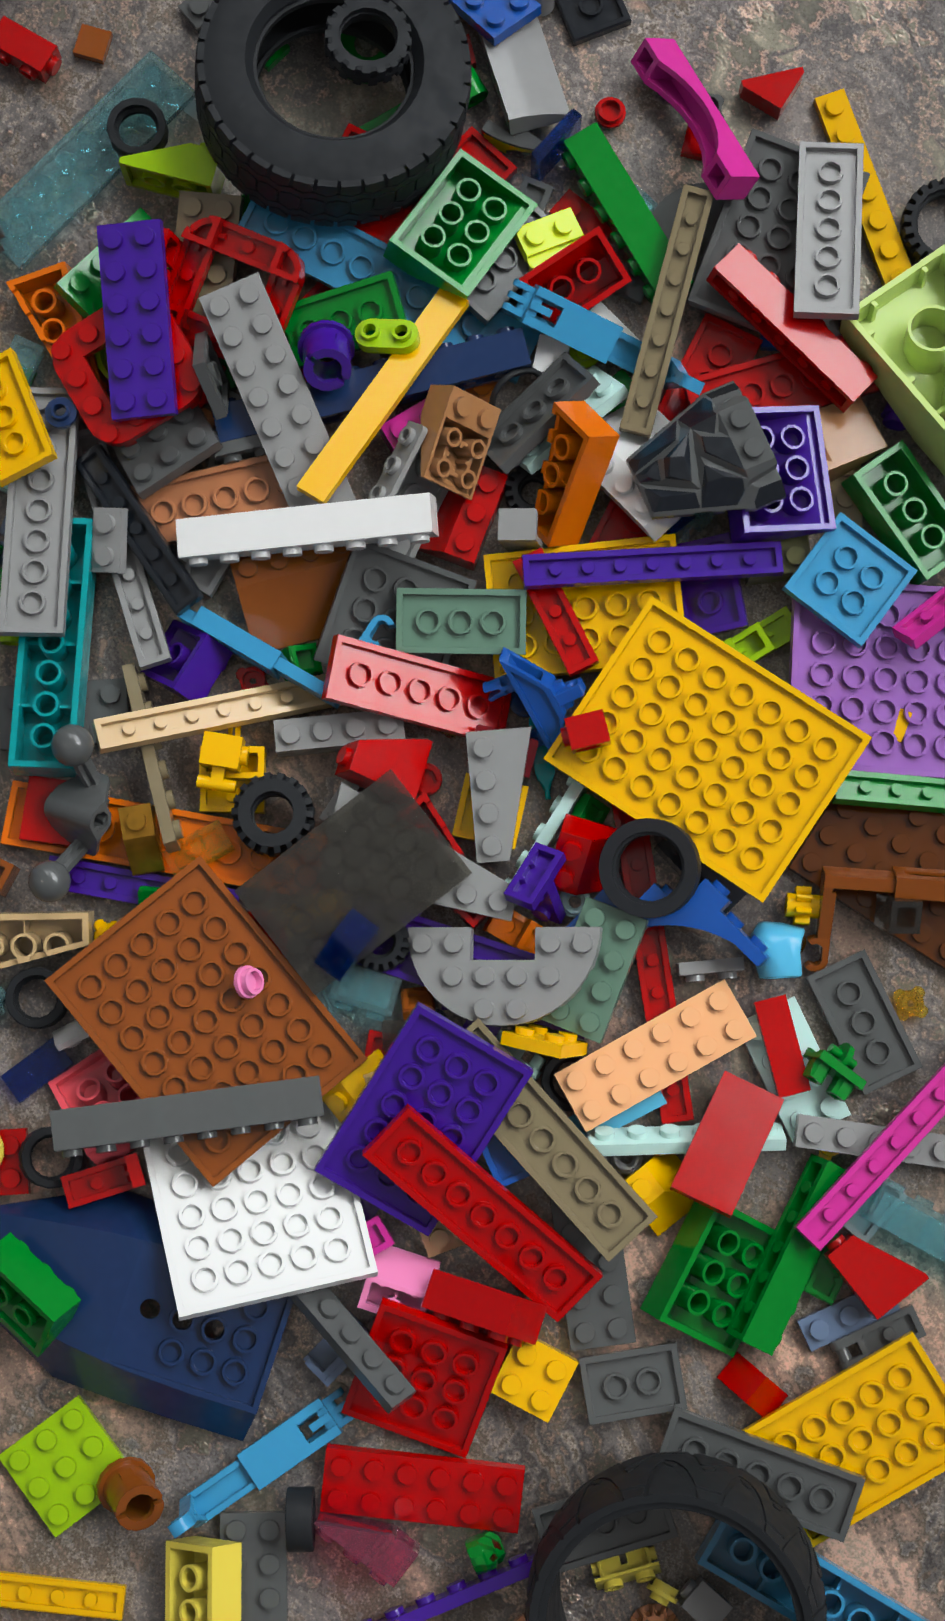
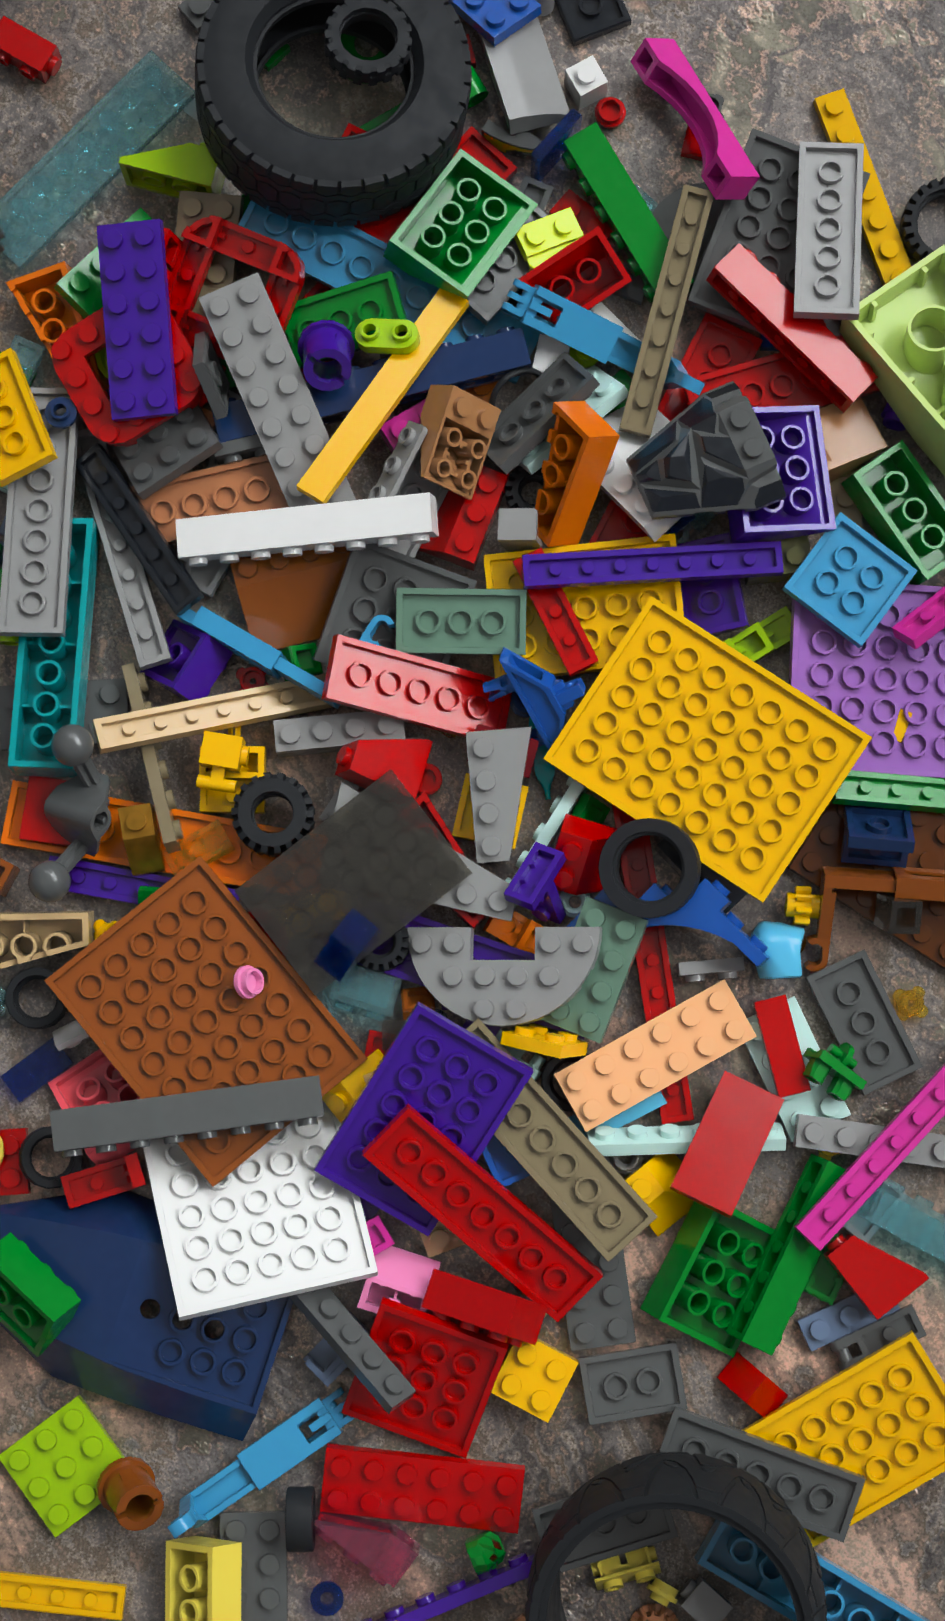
(93, 44): dark orange tile -> none
(109, 540): light grey plate -> none
(131, 107): black tyre -> none
(321, 1607): none -> clear blue plate
(586, 82): none -> white brick
(586, 731): red brick -> none
(771, 91): red slope -> none
(877, 836): none -> dark blue bracket

